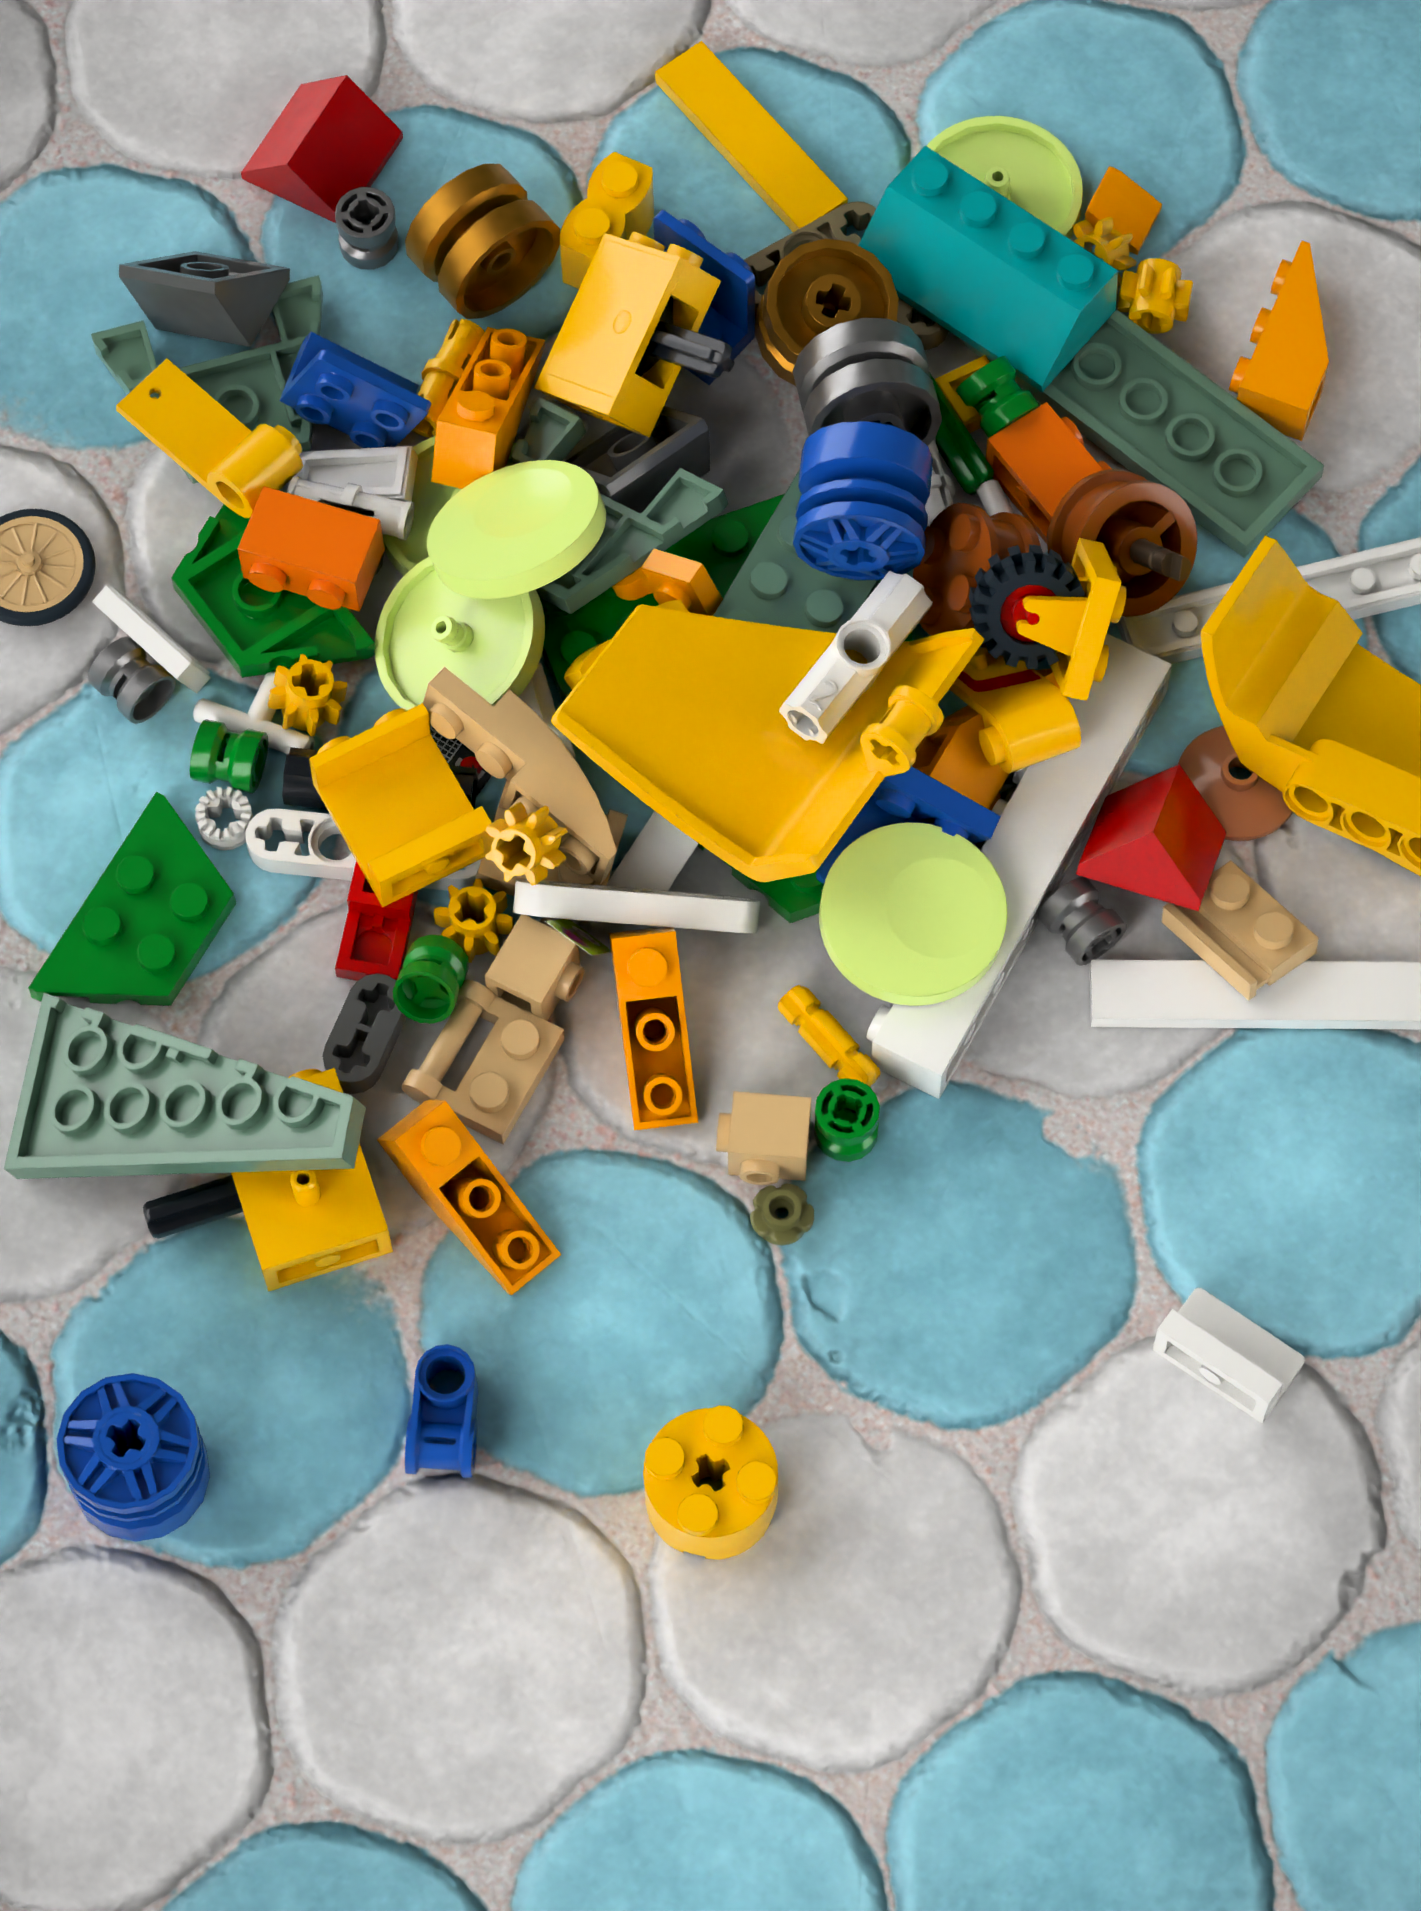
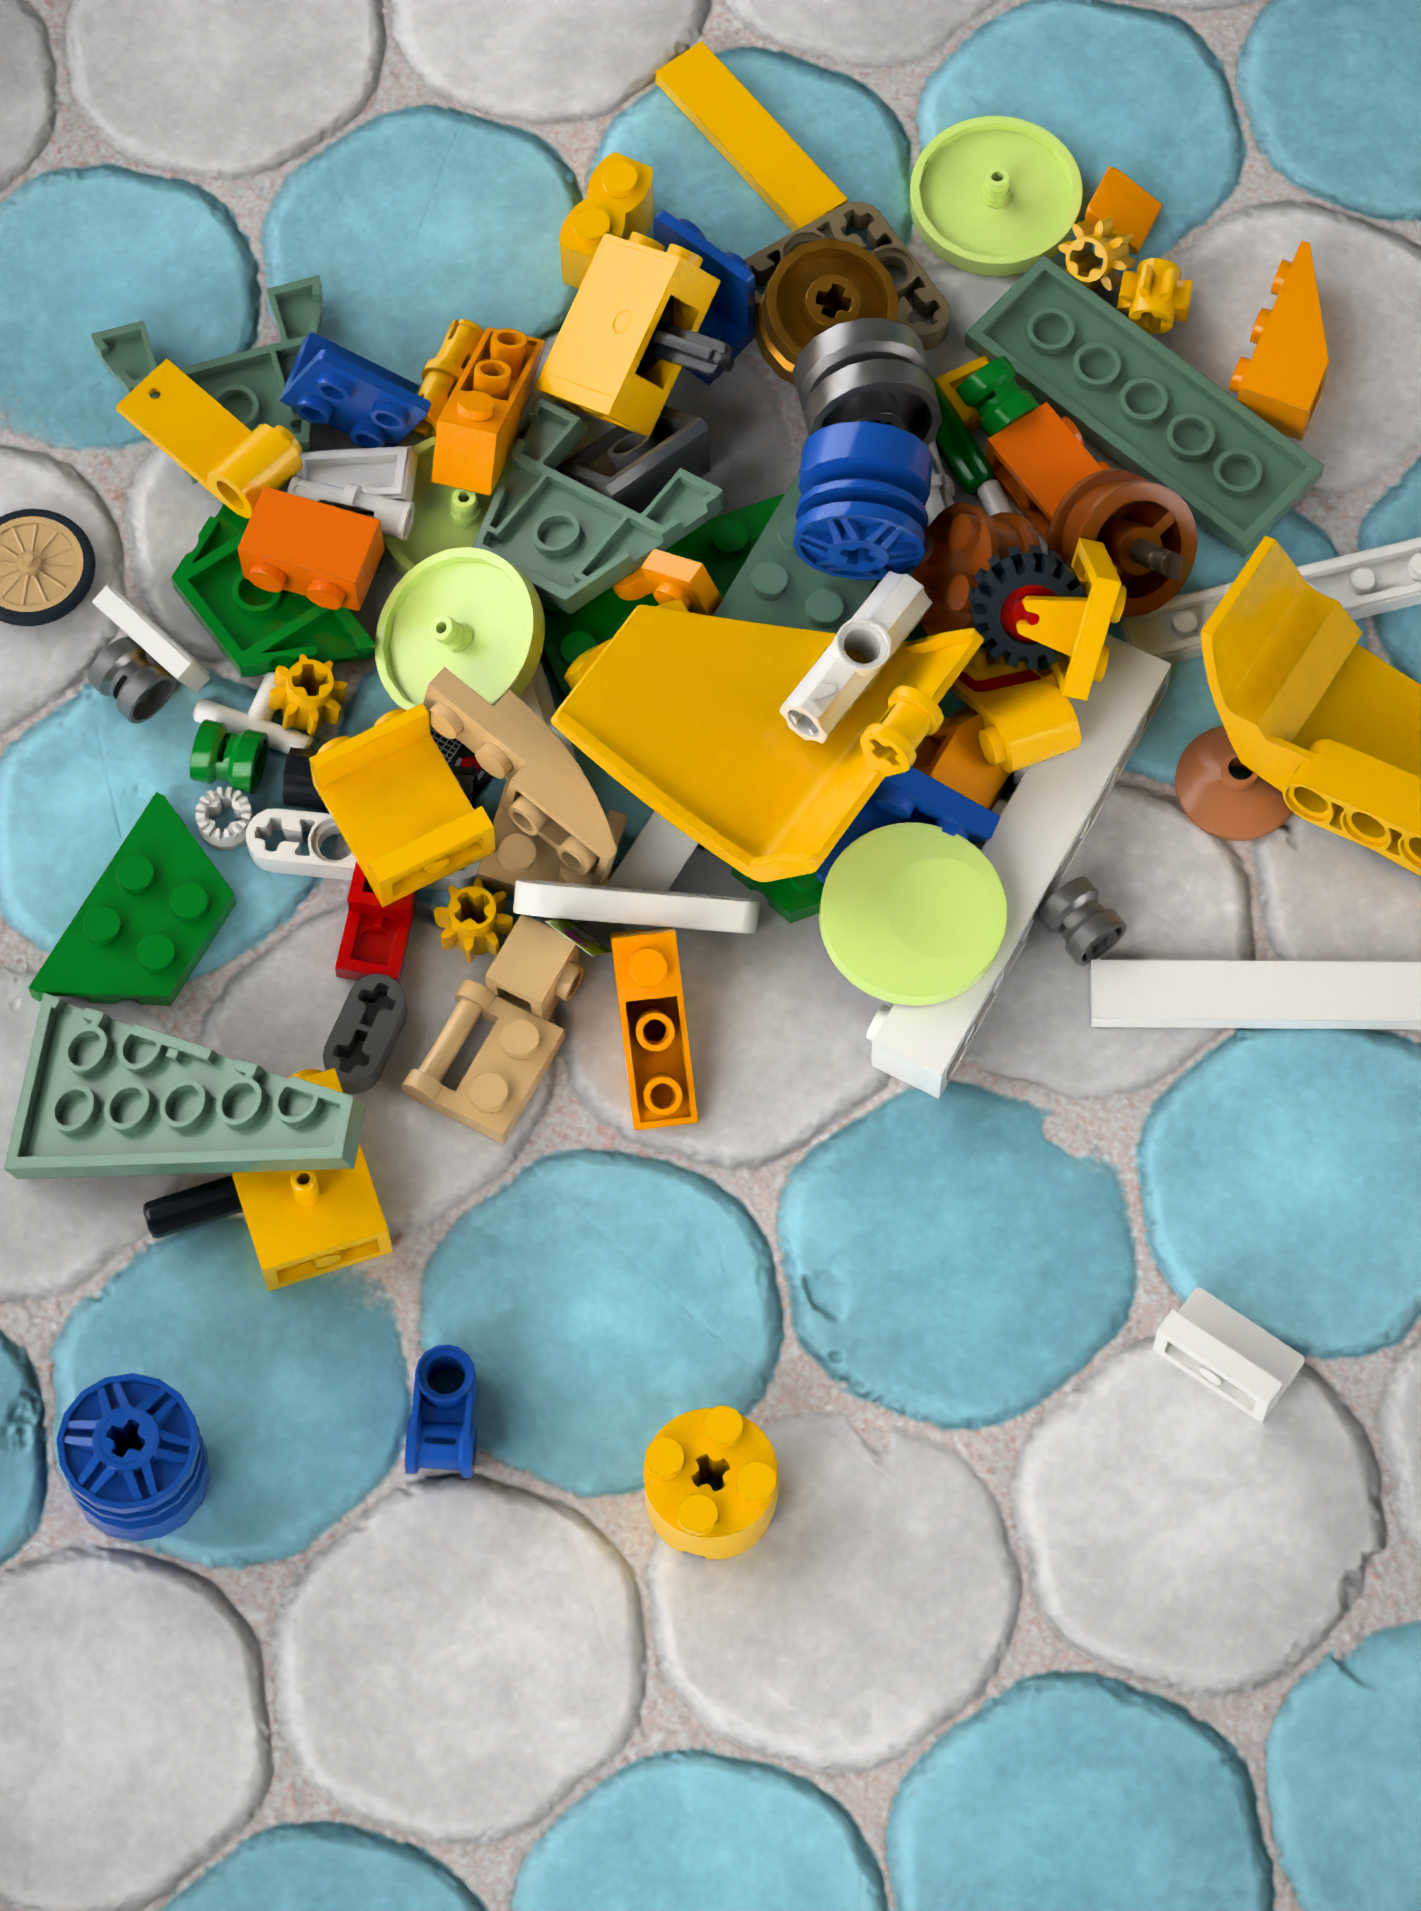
(206, 294): dark grey slope -> none
(324, 146): red slope -> none
(366, 228): flat silver wheel -> none
(430, 979): green wheel -> none
(468, 1193): light orange slope -> none
(482, 241): pearl gold wheel -> none
(516, 529): yellowish green piece -> none
(526, 843): yellow gear -> none
(766, 1137): tan brick -> none
(781, 1230): olive plate -> none
(827, 1036): yellow axle -> none
(848, 1134): green wheel -> none
(989, 268): teal slope -> none
(1156, 840): red slope -> none
(1242, 931): tan plate -> none

